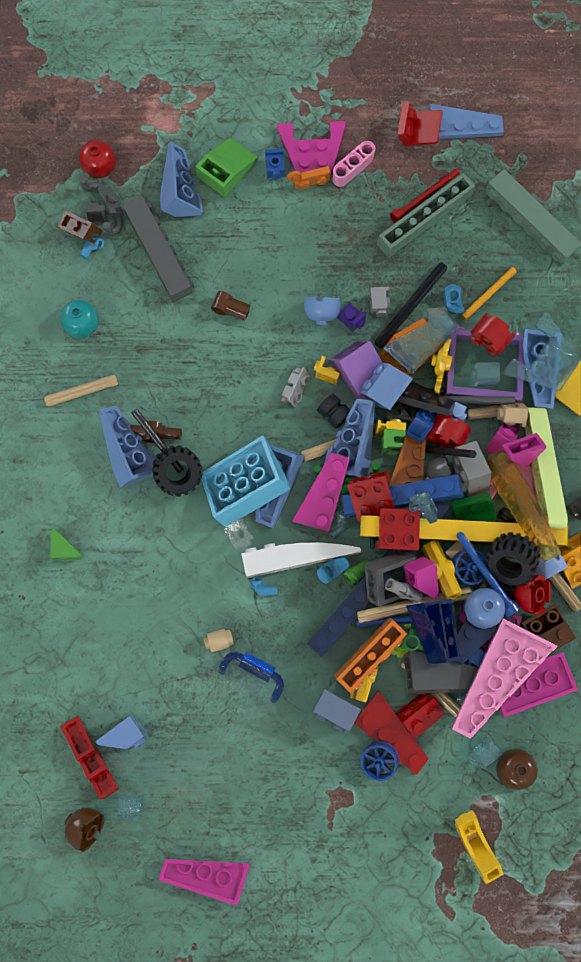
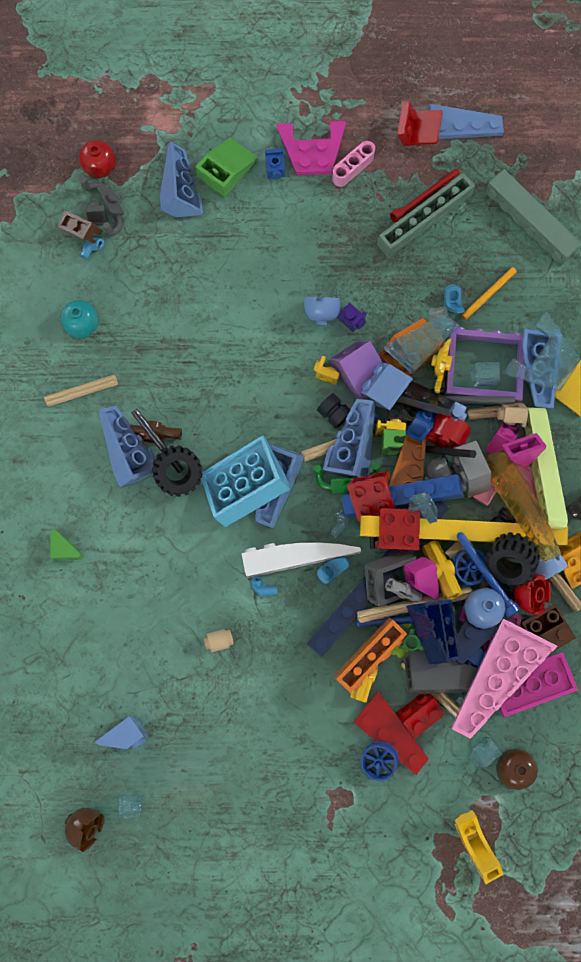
(89, 757): red slope -> none
(157, 249): dark grey brick -> none
(212, 879): dark pink wing -> none
(226, 304): reddish brown piece -> none
(232, 531): clear brick -> none
(256, 667): clear blue piece -> none
(299, 380): light grey hinge -> none
(309, 178): orange hinge -> none
(323, 496): dark pink wing -> none
(335, 710): sand blue brick -> none
(355, 573): bright green cone -> none
(379, 301): light grey brick -> none
(410, 305): black axle -> none
(475, 508): green bracket -> none
(492, 334): red brick -> none

